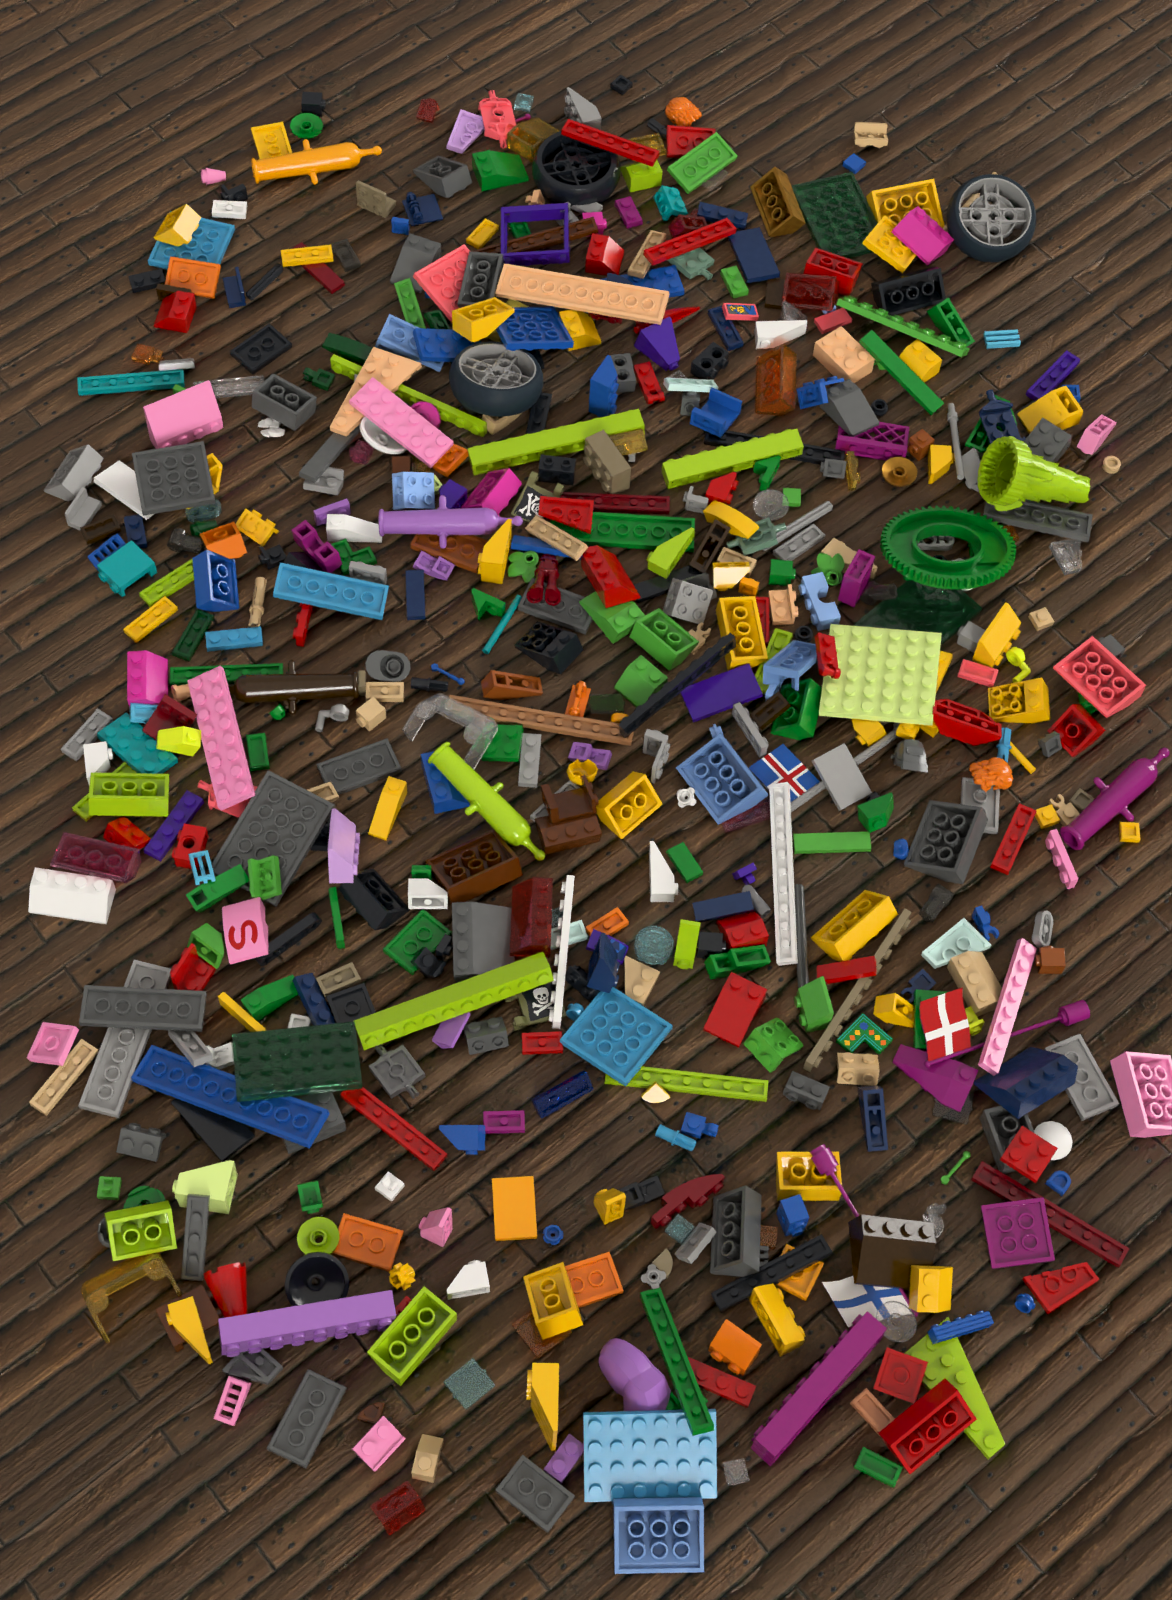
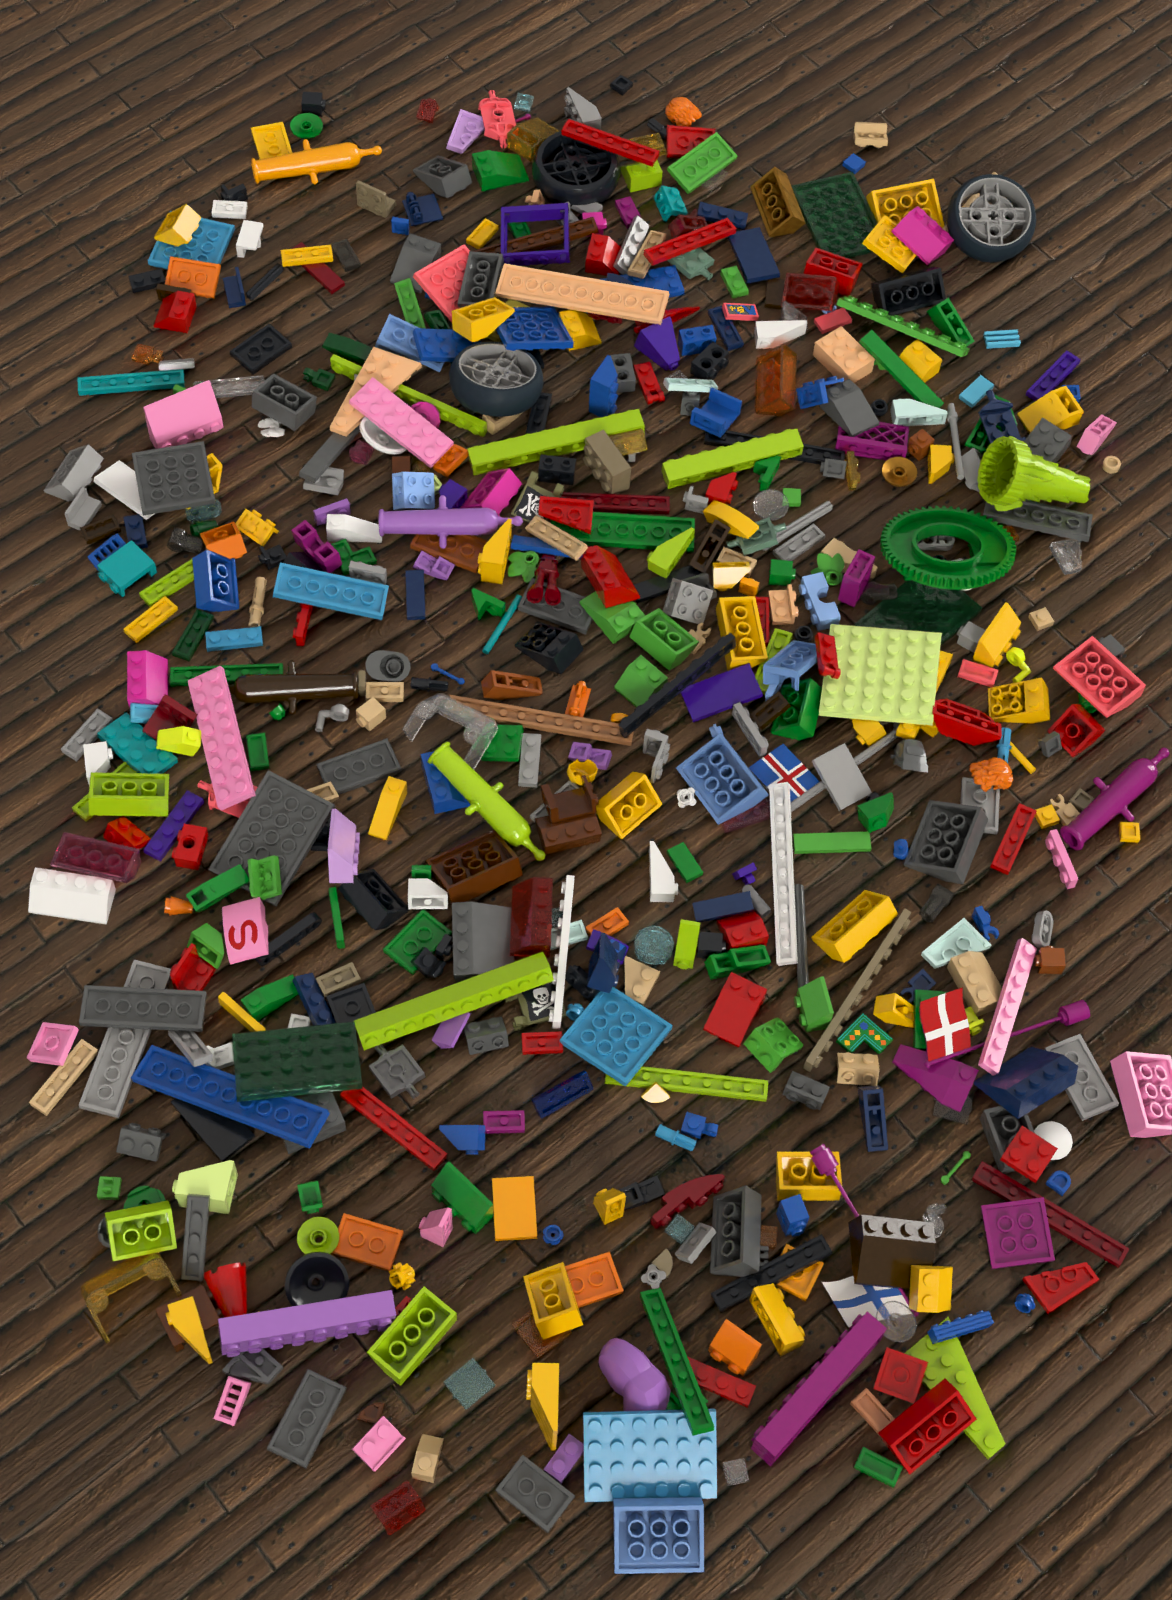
(177, 906): none -> orange cone
(180, 692): light nougat piece -> none
(204, 877): medium azure tile -> none
(212, 176): bright pink cone -> none
(249, 237): none -> white panel
(389, 1186): white tile -> none
(463, 1198): none -> green slope
(469, 1281): white slope -> none
(606, 703): clear smoke piece -> none
(631, 244): none -> light grey plate
(695, 339): none -> blue brick
(847, 969): red tile -> none
(915, 413): none -> light aqua slope
(976, 391): none -> medium azure tile

